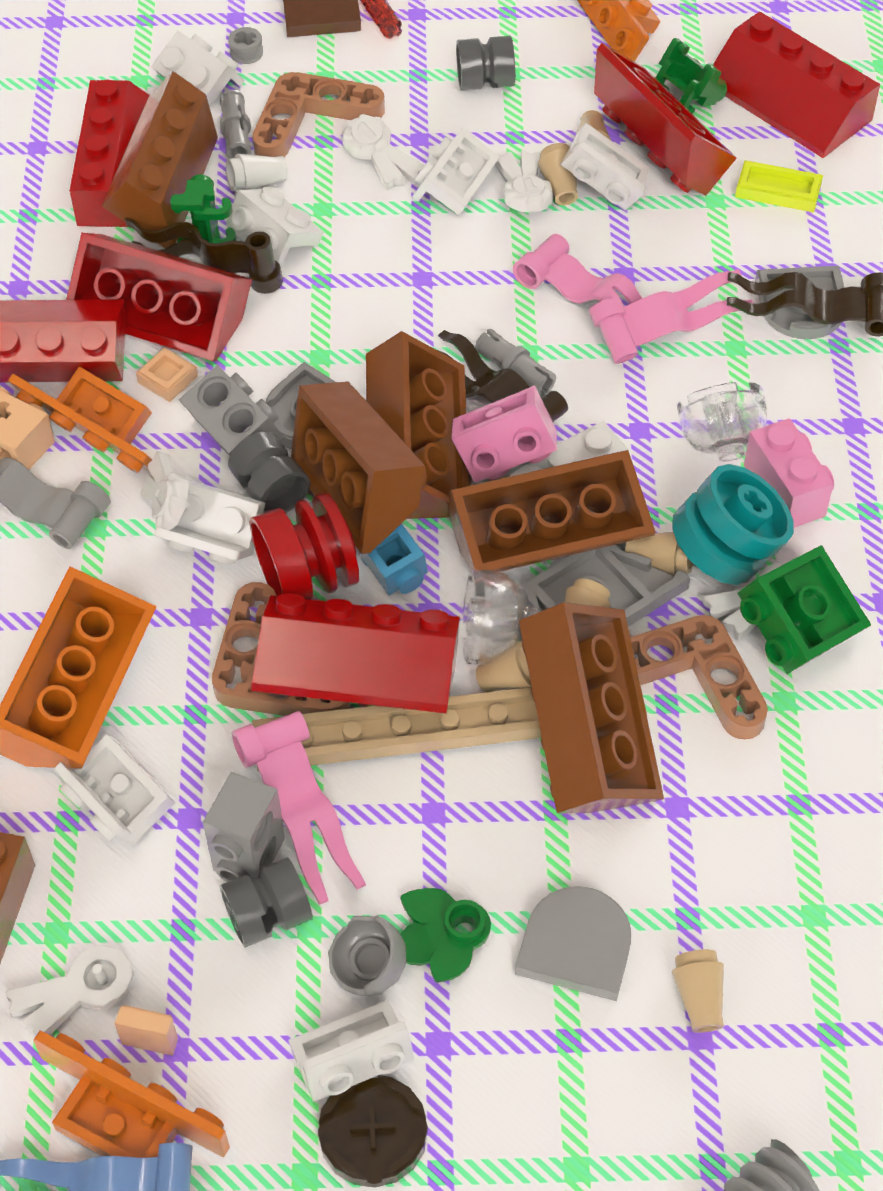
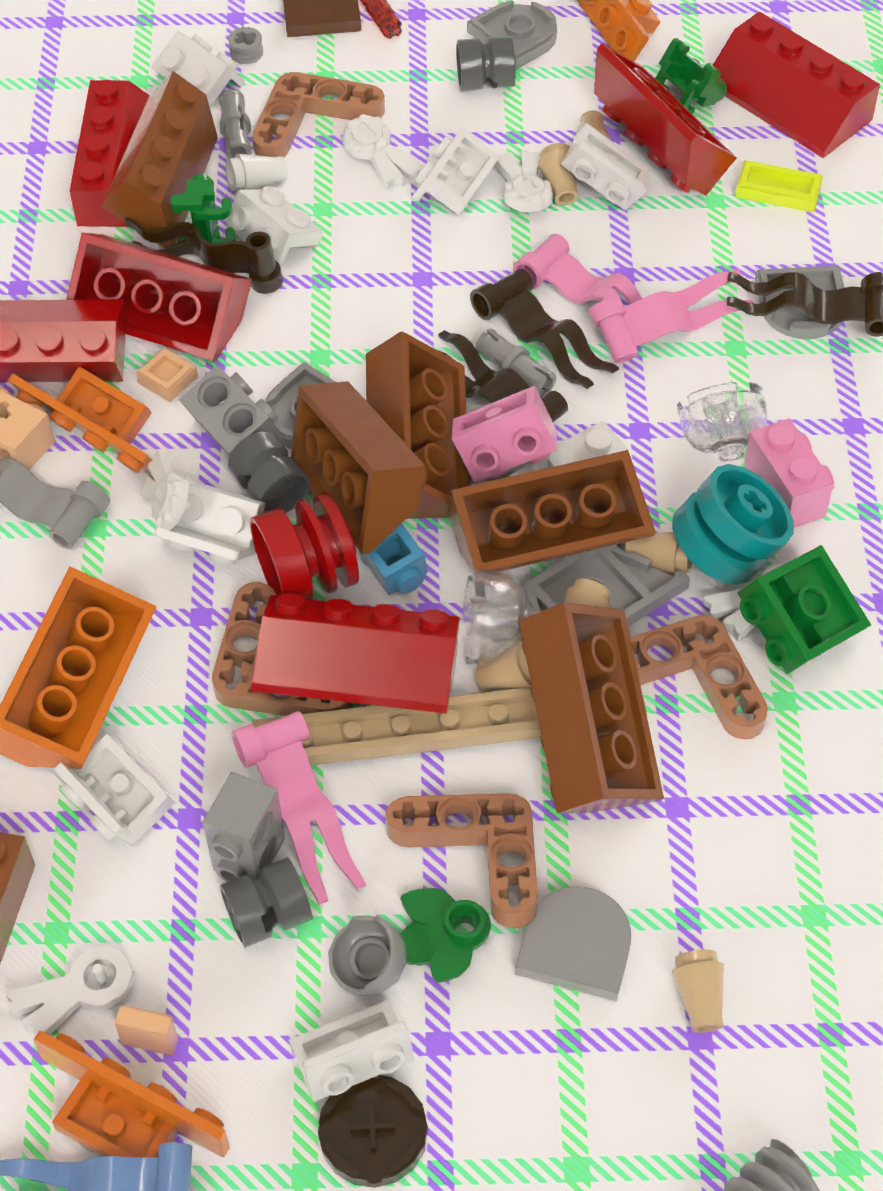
(497, 835): none -> nougat beam
(531, 28): none -> light grey tile
(531, 323): none -> dark brown flag

